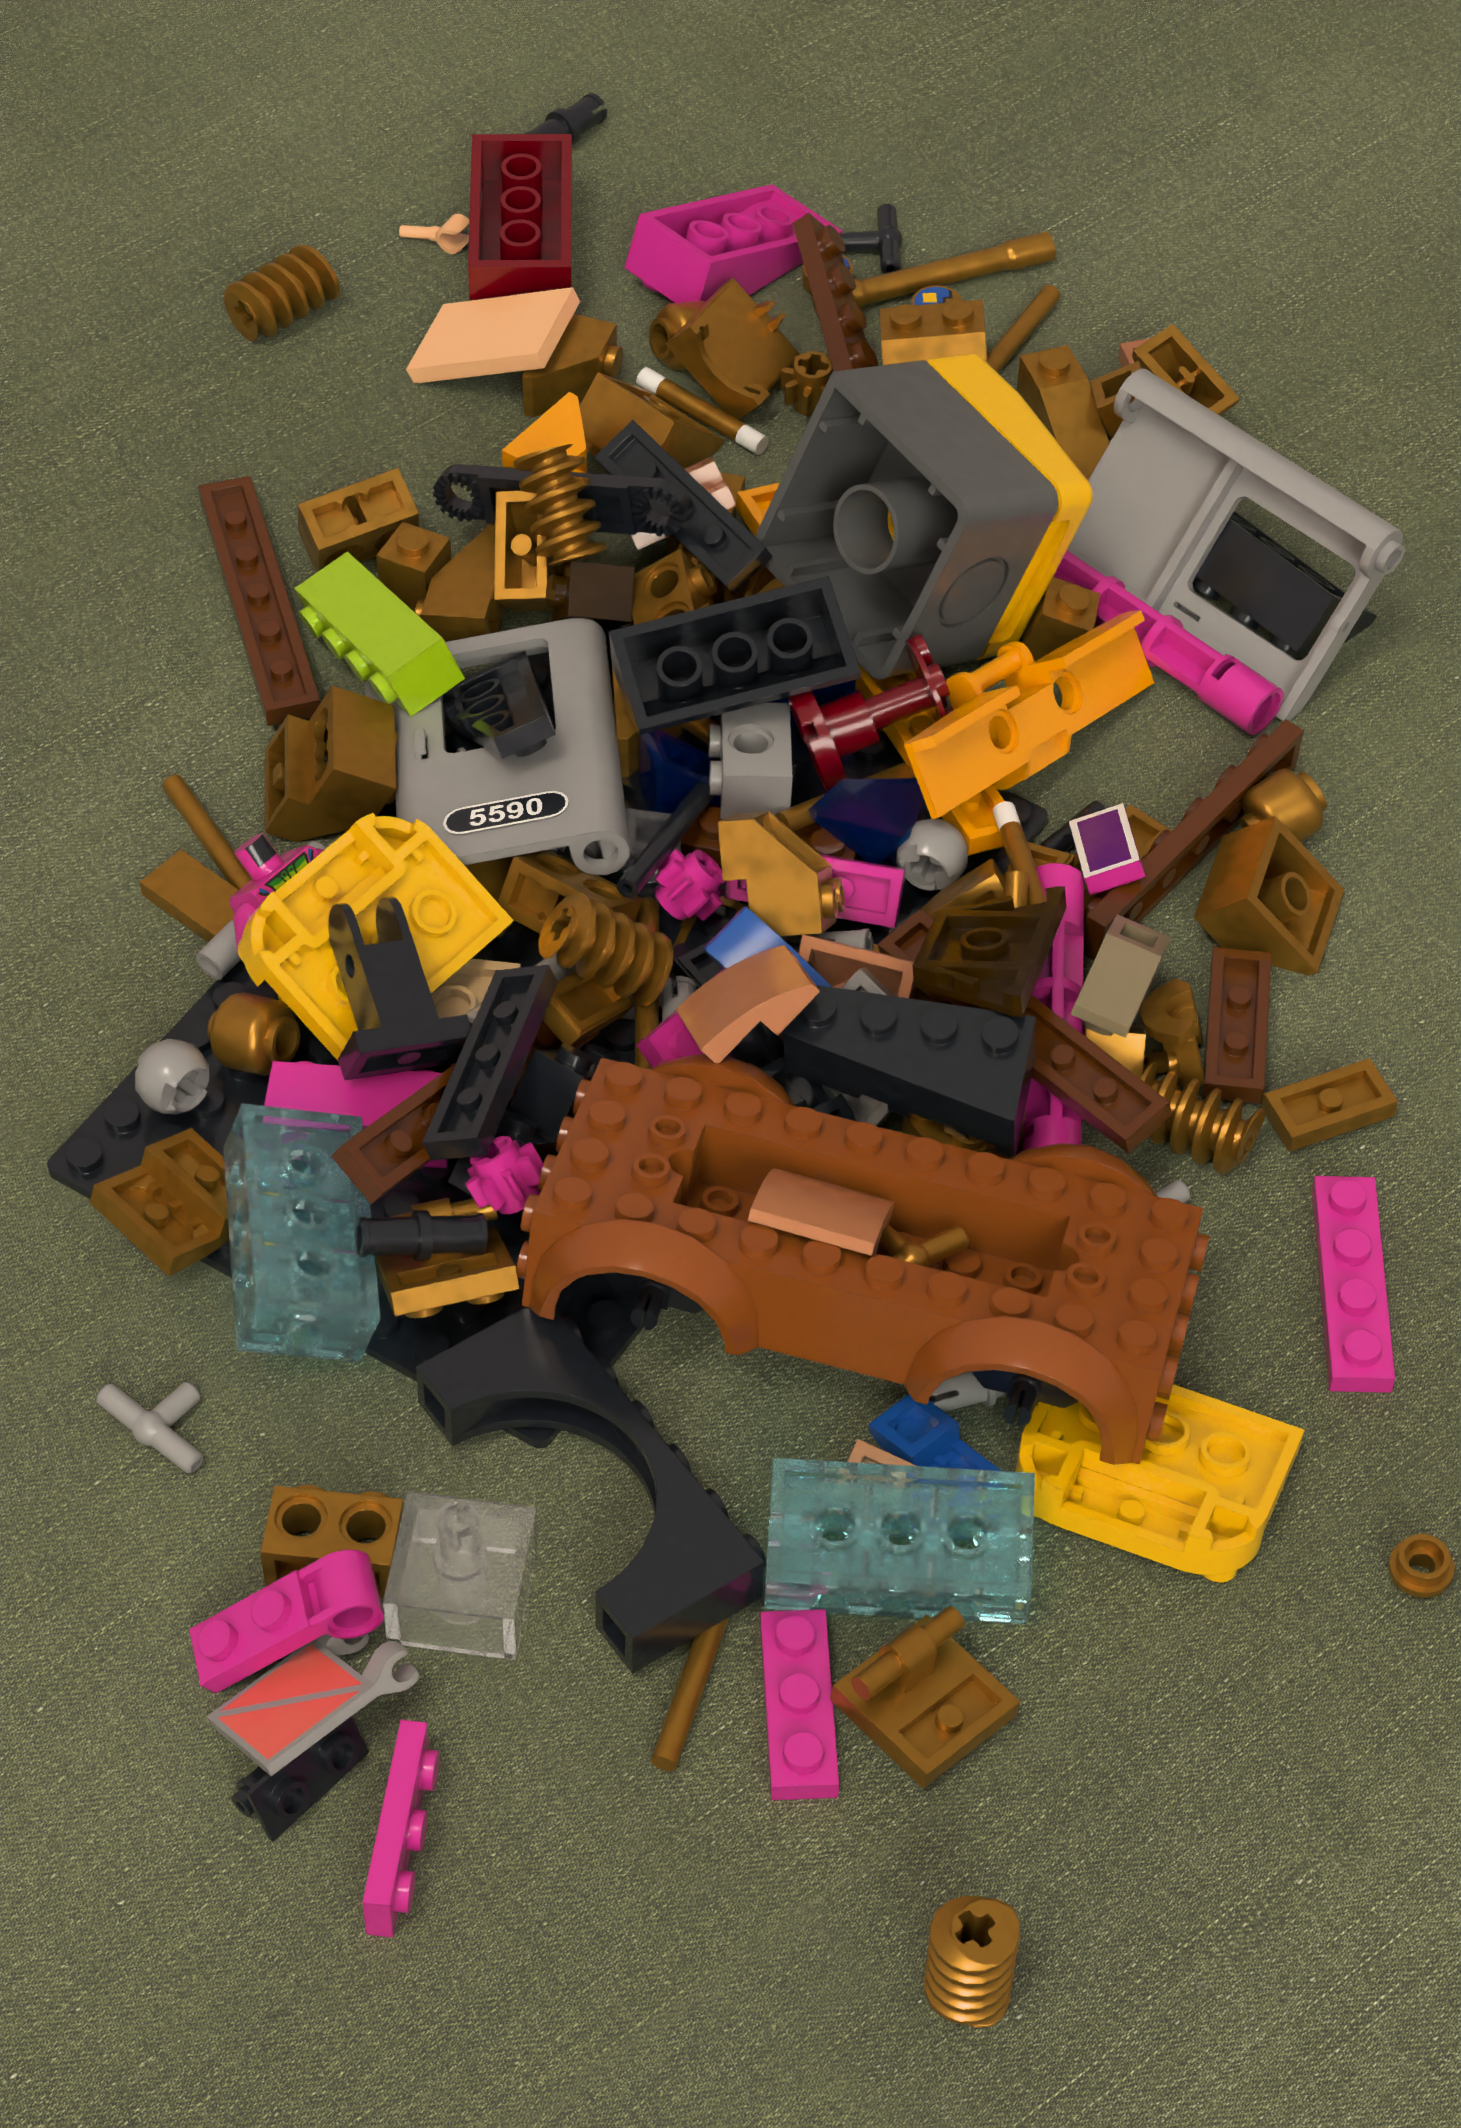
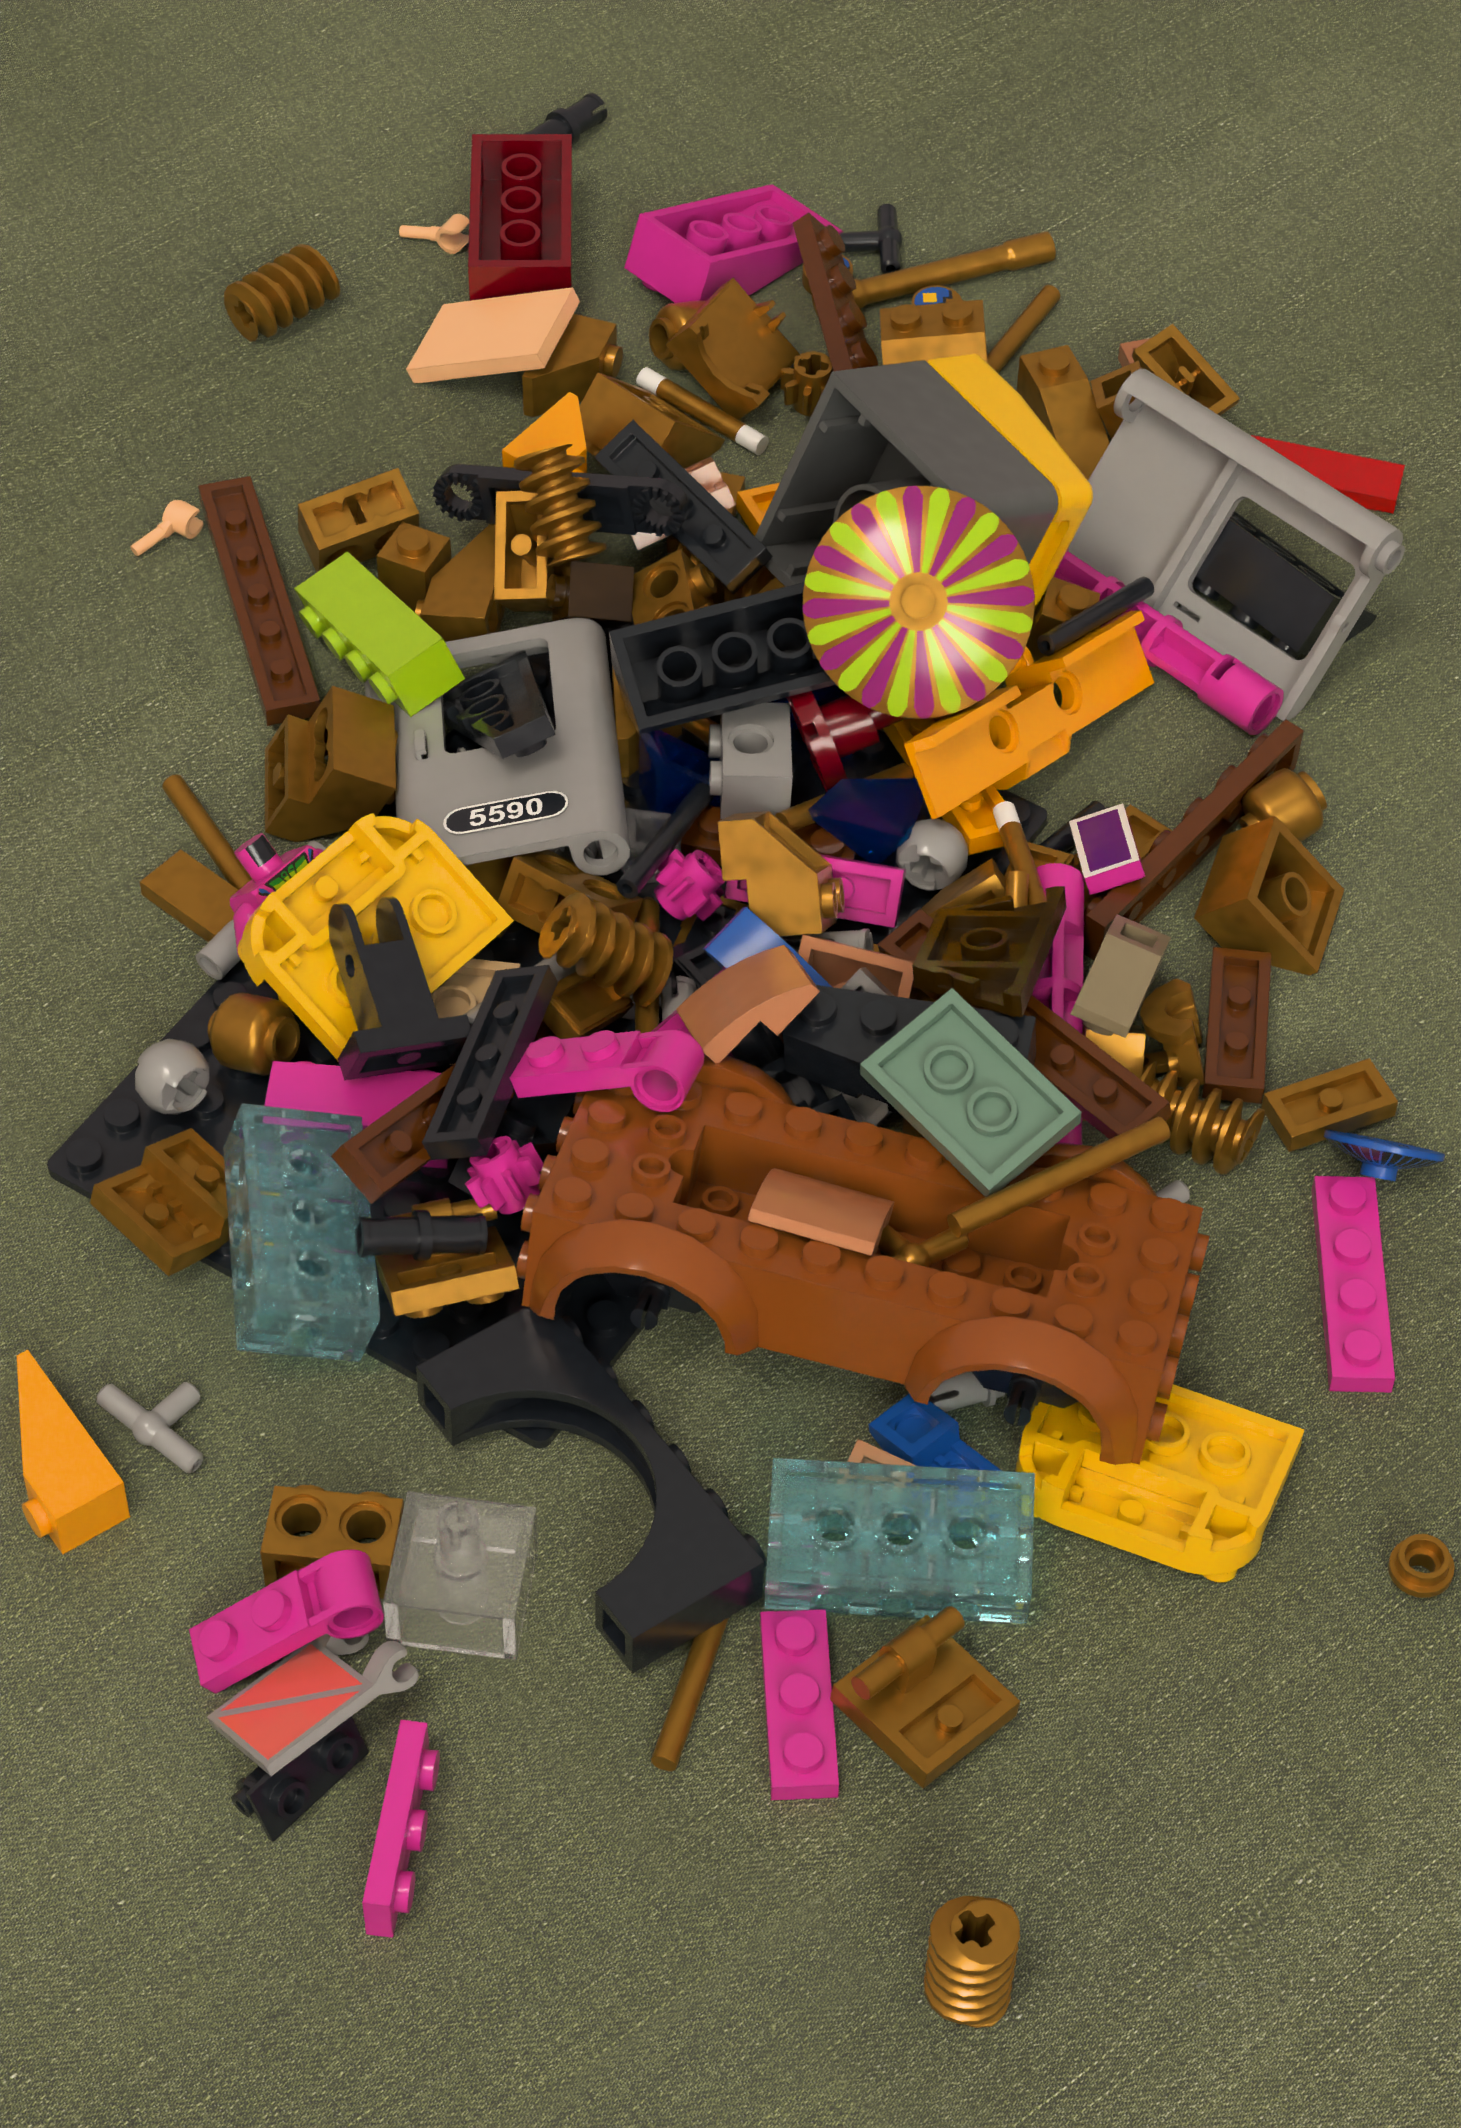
(65, 1473): none -> light orange slope
(177, 518): none -> light nougat hand
(654, 1064): none -> dark pink plate
(918, 602): none -> dish
(970, 1093): none -> sand green plate
(1058, 1177): none -> pearl gold bar
(1095, 616): none -> black piece
(1364, 480): none -> red tile
(1382, 1157): none -> blue dish

